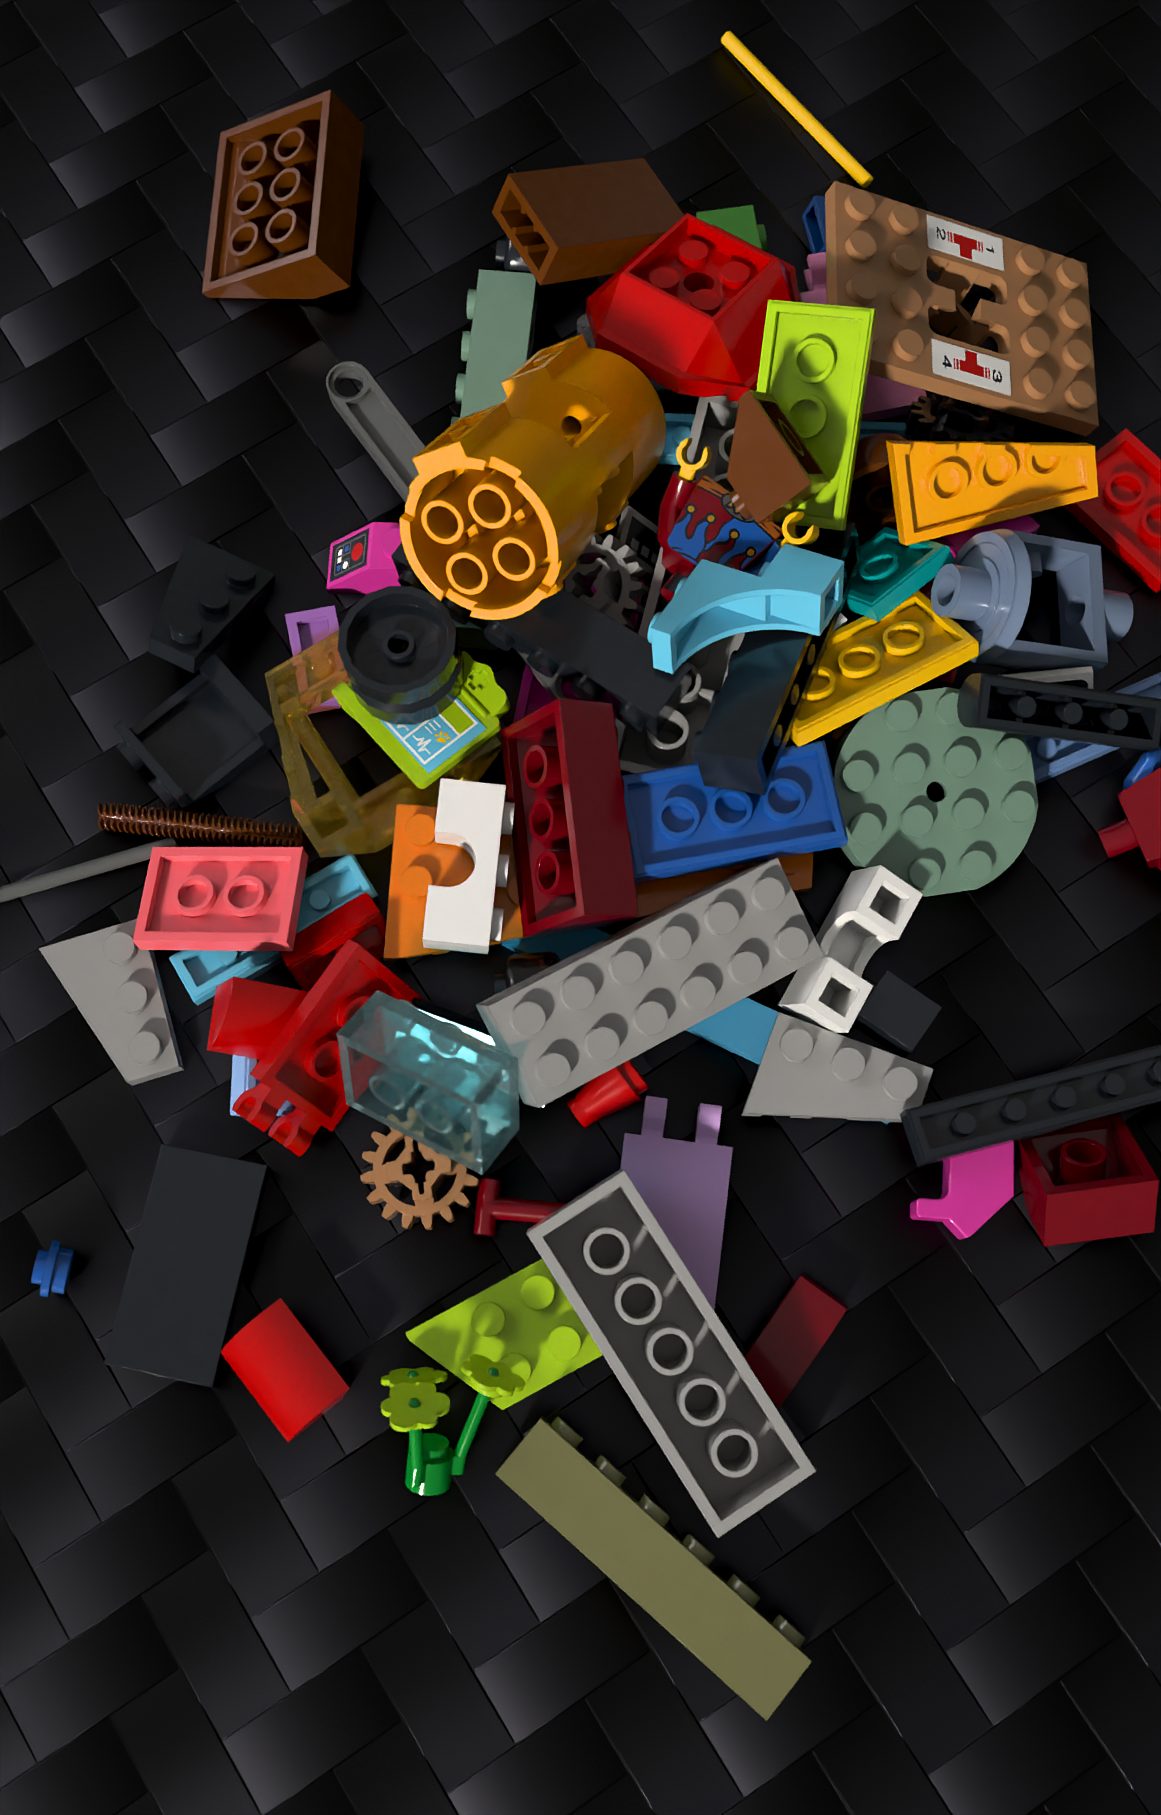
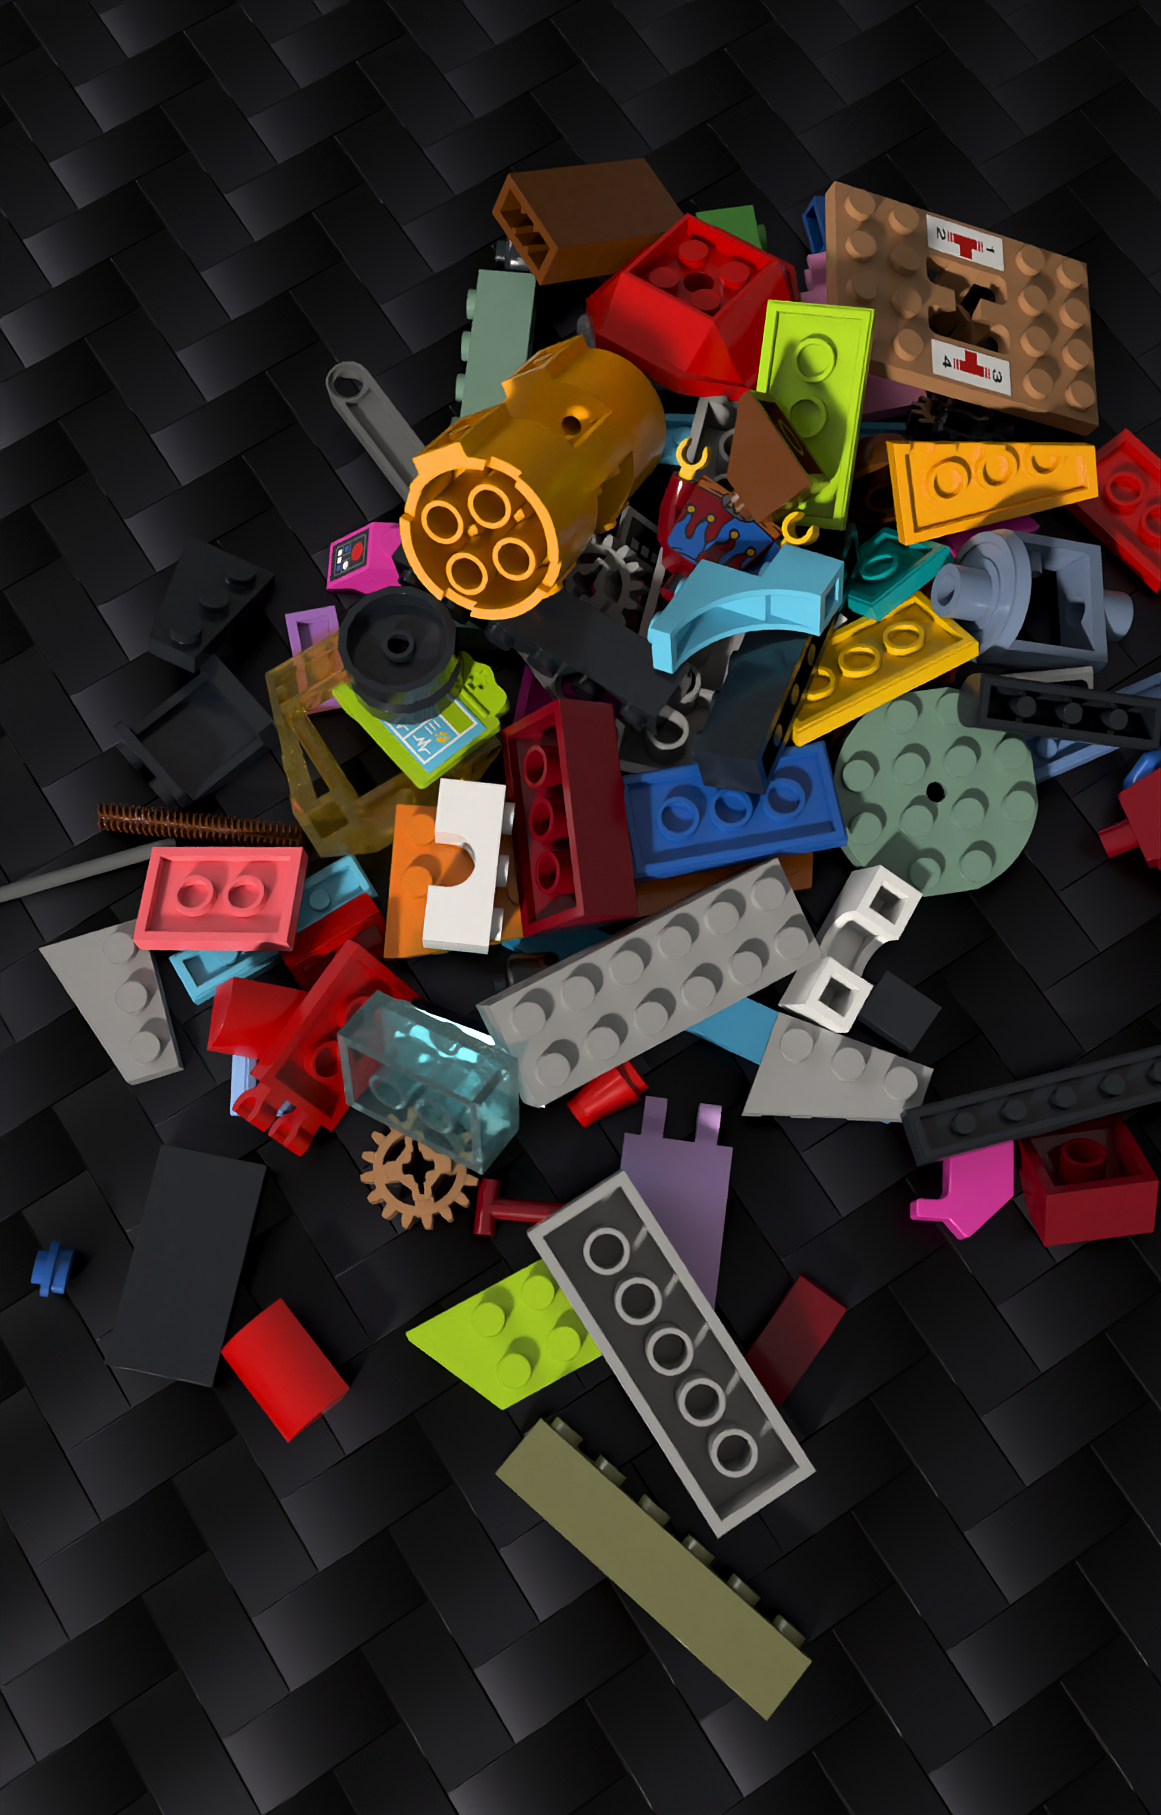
(286, 203): reddish brown slope -> none
(417, 1405): plant -> none
(797, 110): yellow axle -> none

